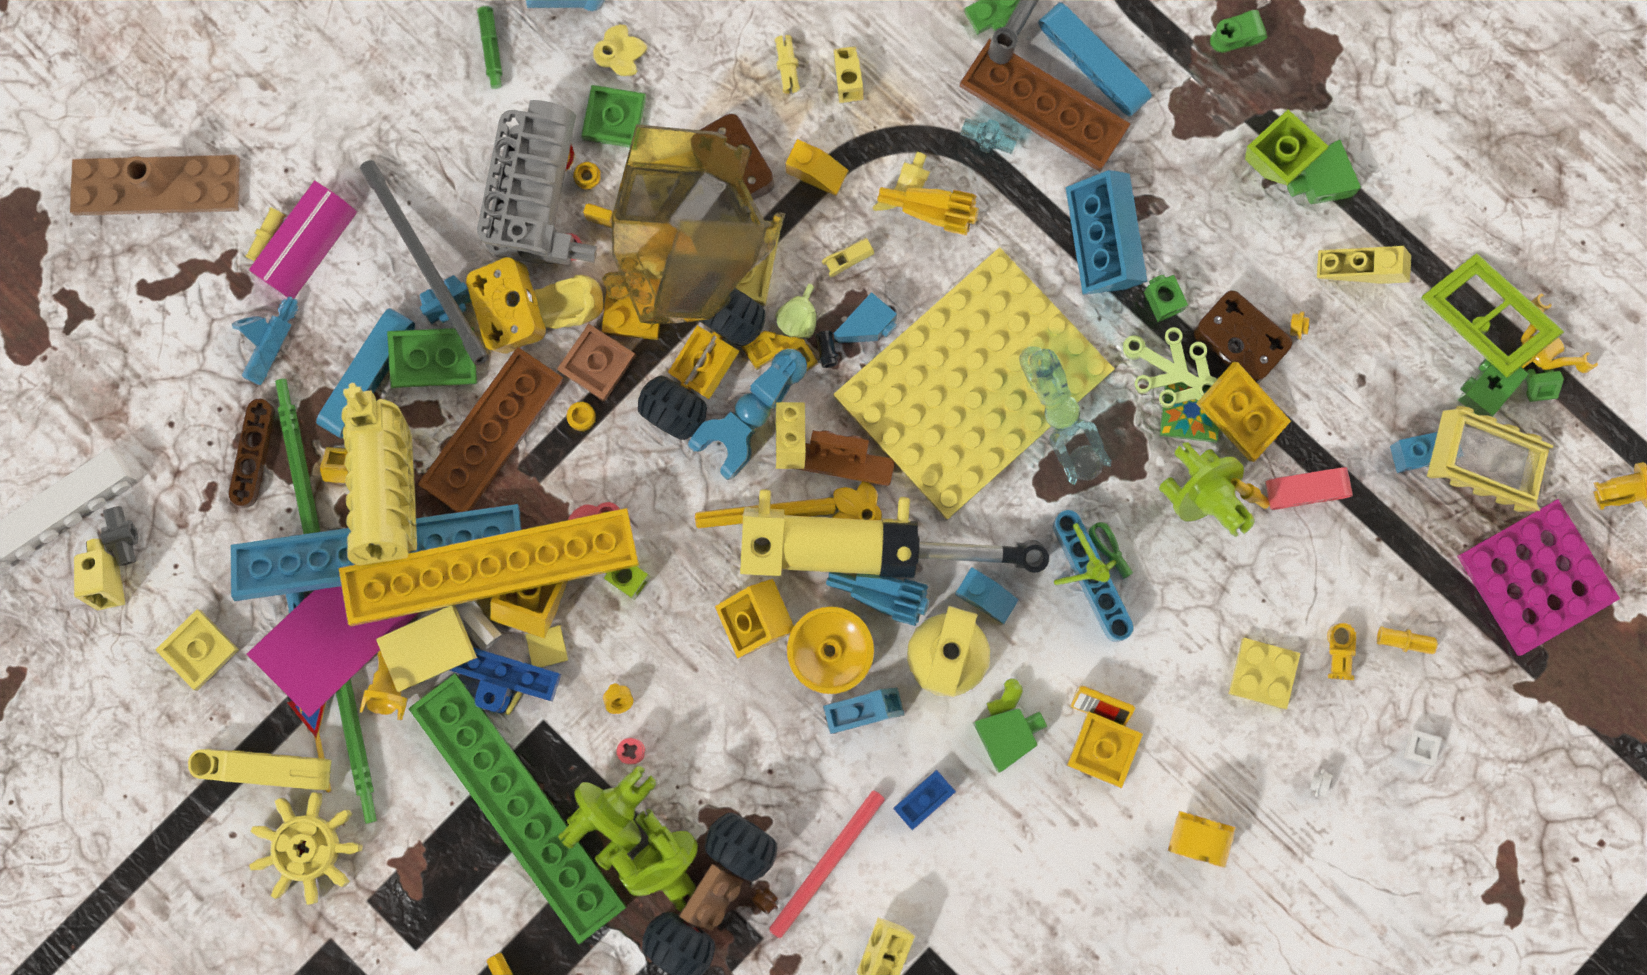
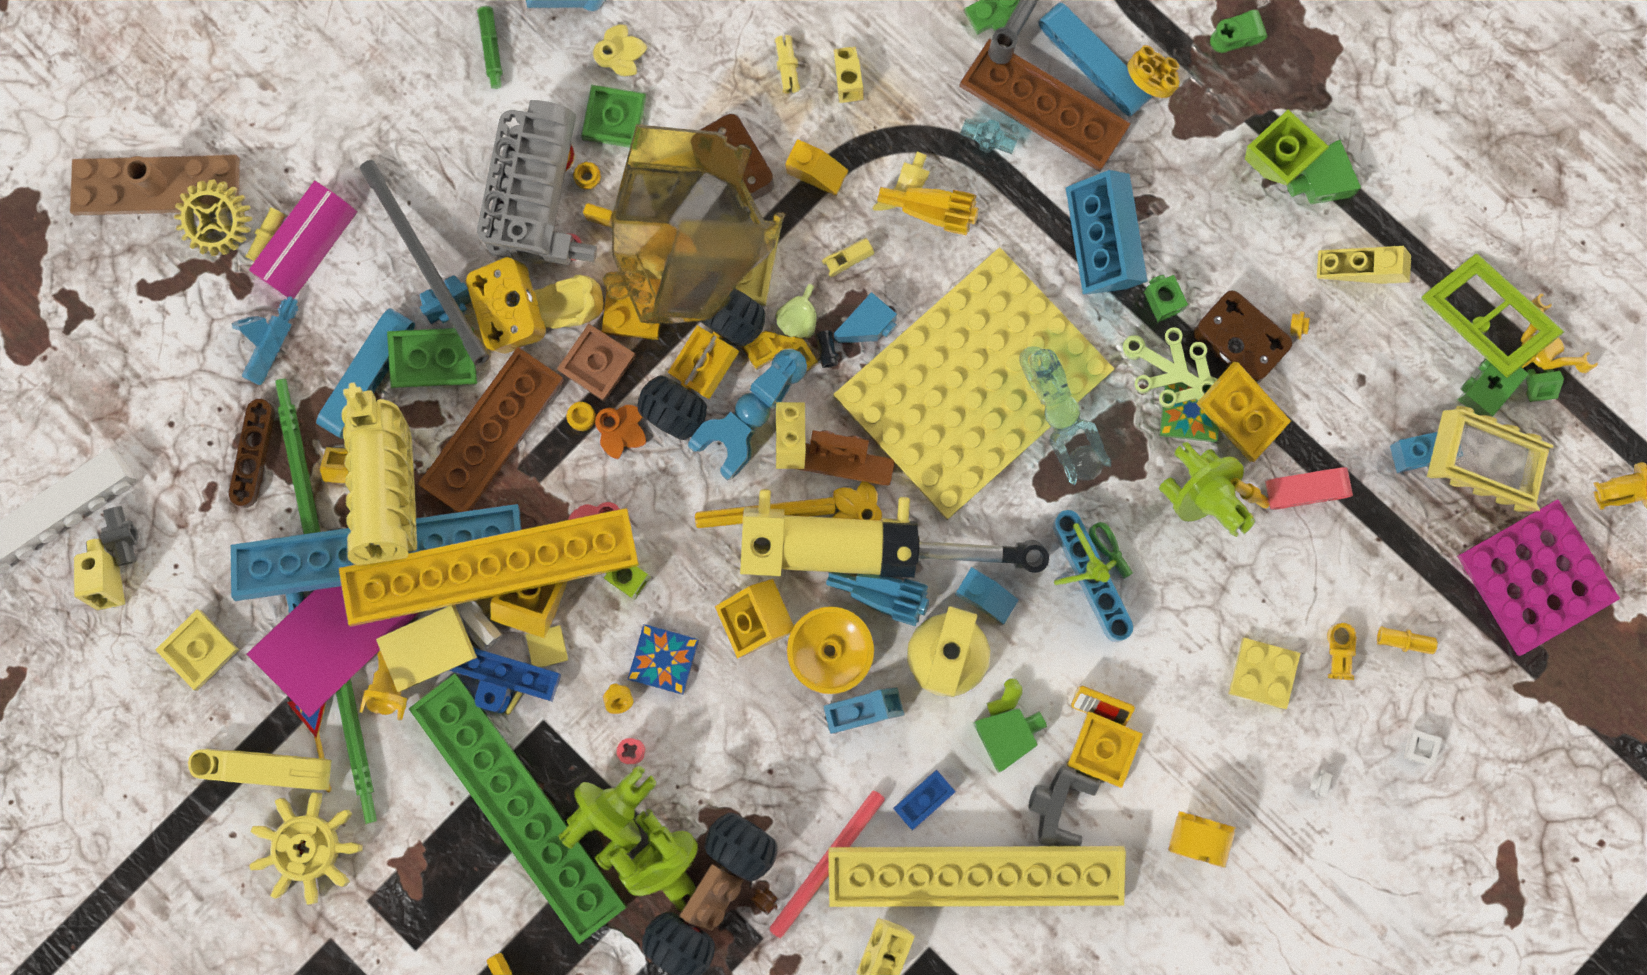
(198, 234): none -> light yellow gear
(623, 432): none -> orange plate
(663, 659): none -> tile
(977, 876): none -> light yellow plate
(1051, 802): none -> dark grey connector
(1154, 72): none -> yellow tile

